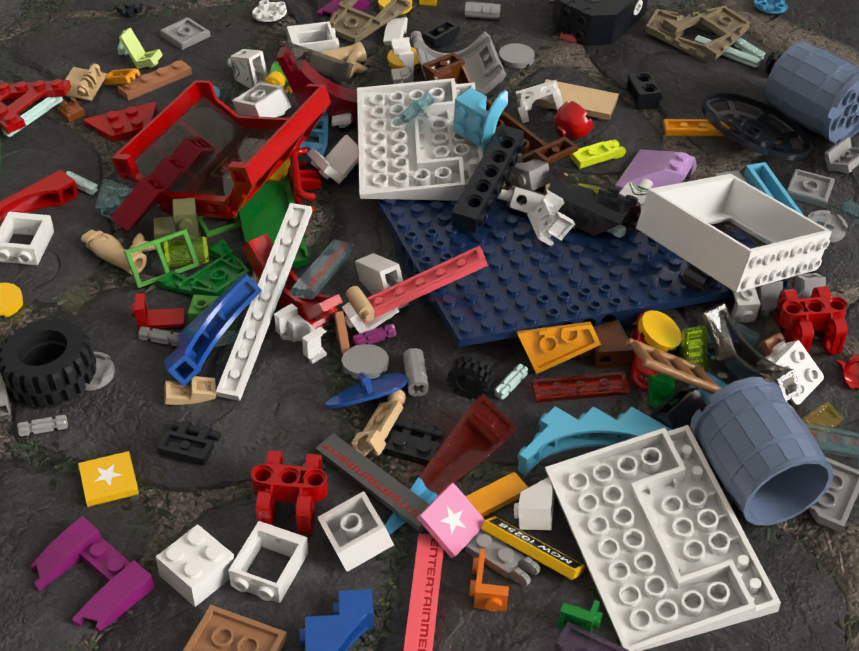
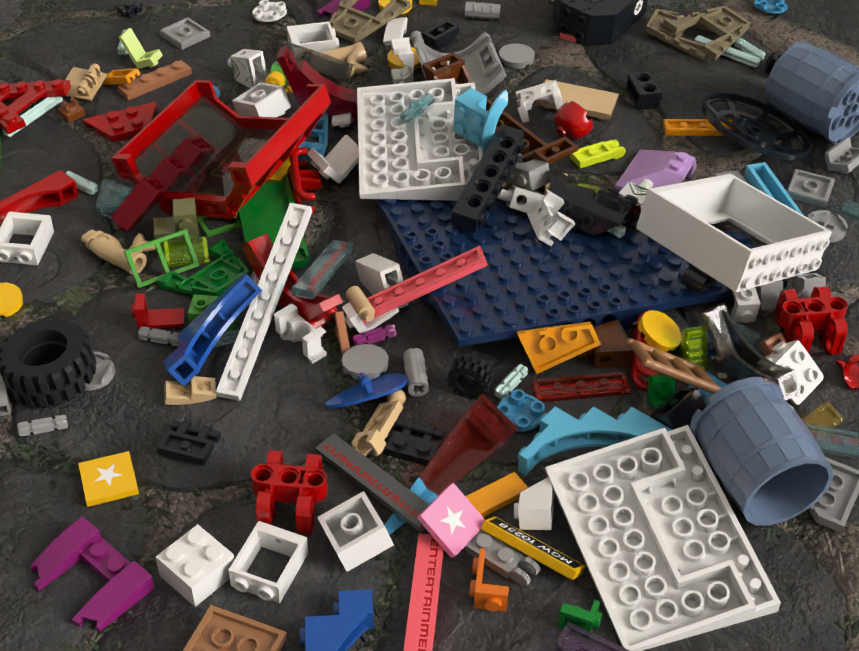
(522, 410): none -> dark azure dish

